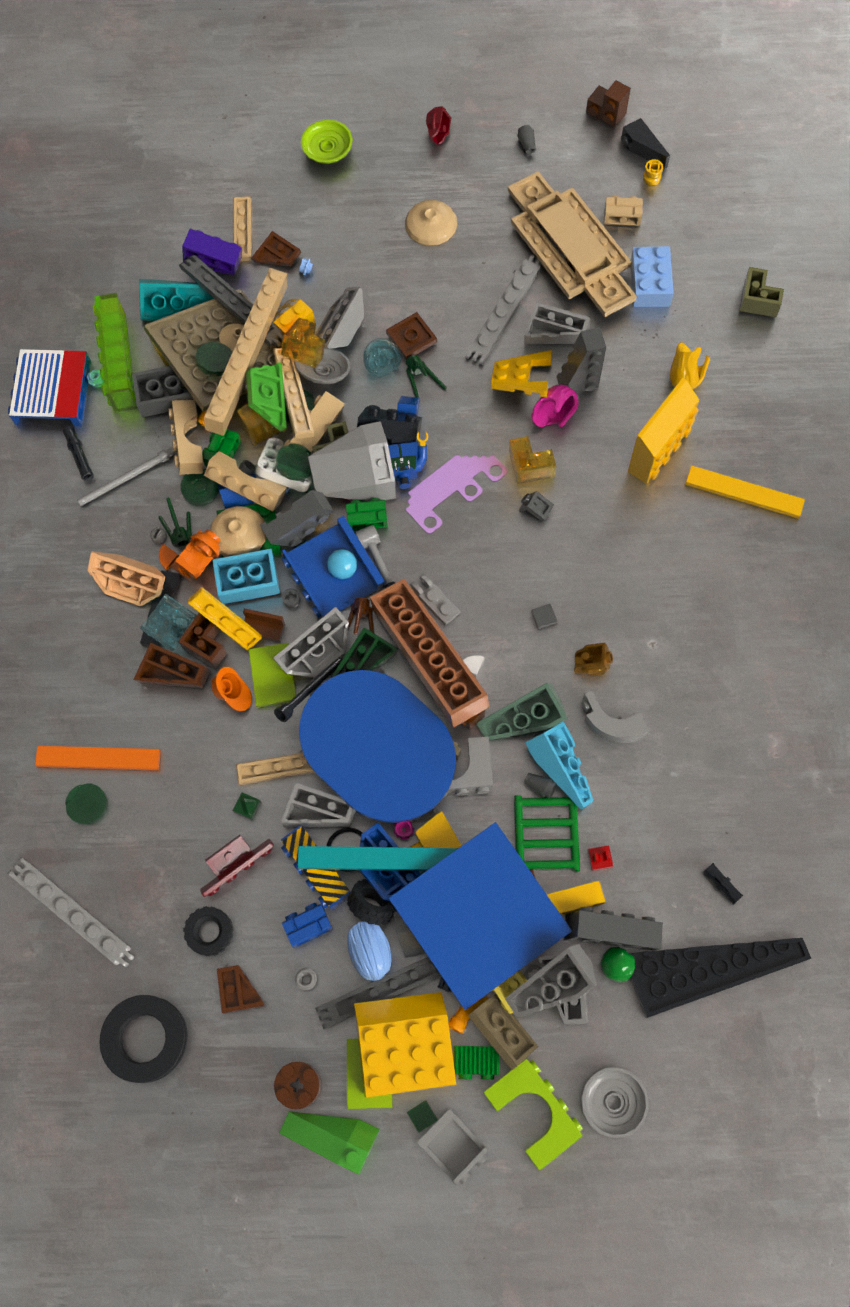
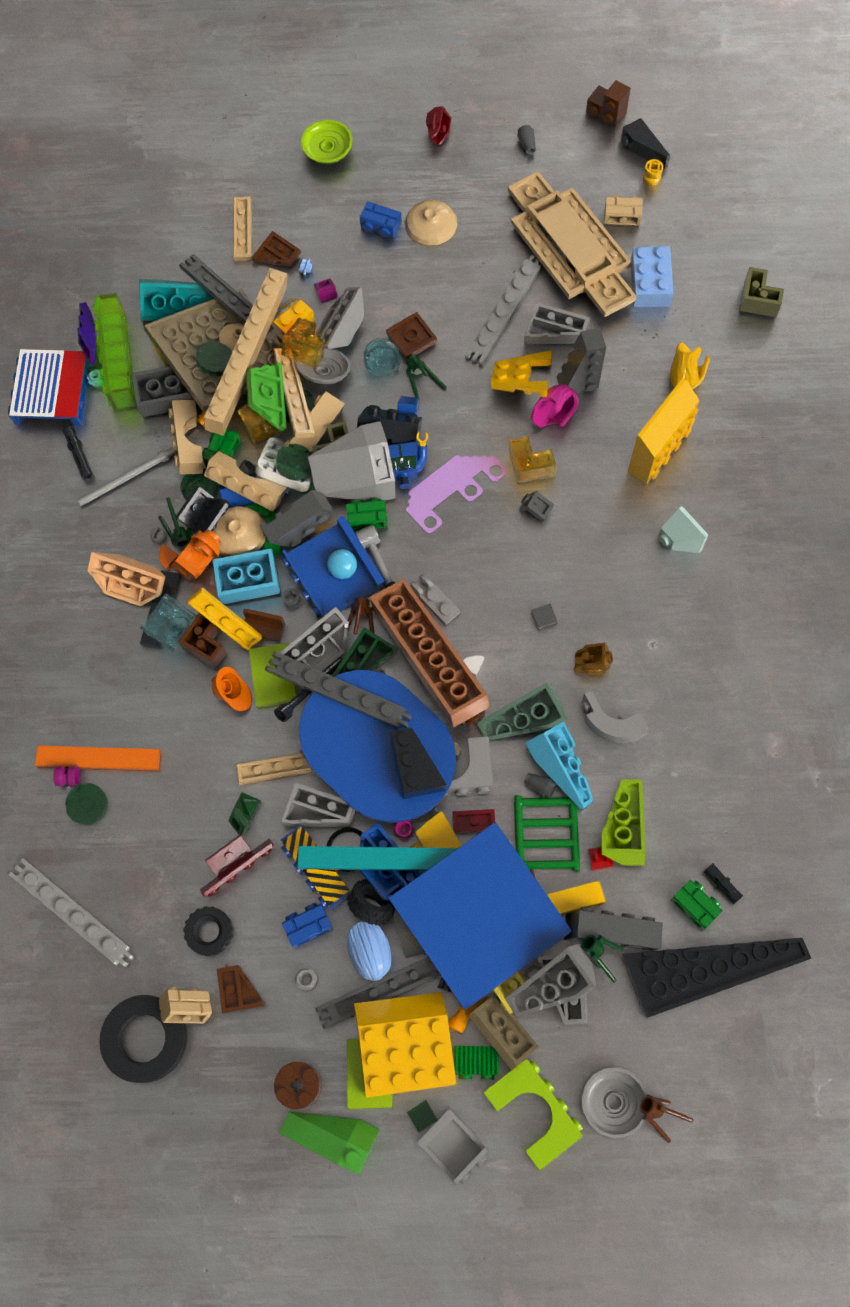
(66, 775): none -> magenta wheel
(87, 333): none -> dark purple slope
(170, 669): reddish brown wedge -> none
(185, 1006): none -> tan brick
(202, 511): none -> black bracket
(212, 251): dark purple wedge -> none
(239, 821): none -> dark green tile
(326, 290): none -> magenta slope
(338, 691): none -> dark grey hinge
(380, 220): none -> blue brick
(414, 766): none -> black wedge
(472, 820): none -> dark red plate
(595, 949): none -> dark green plant
(617, 964): green hair -> none
(625, 828): none -> lime wedge
(653, 1109): none -> reddish brown plant
(682, 533): none -> light aqua slope
(697, 904): none -> green brick
(745, 492): yellow tile -> none

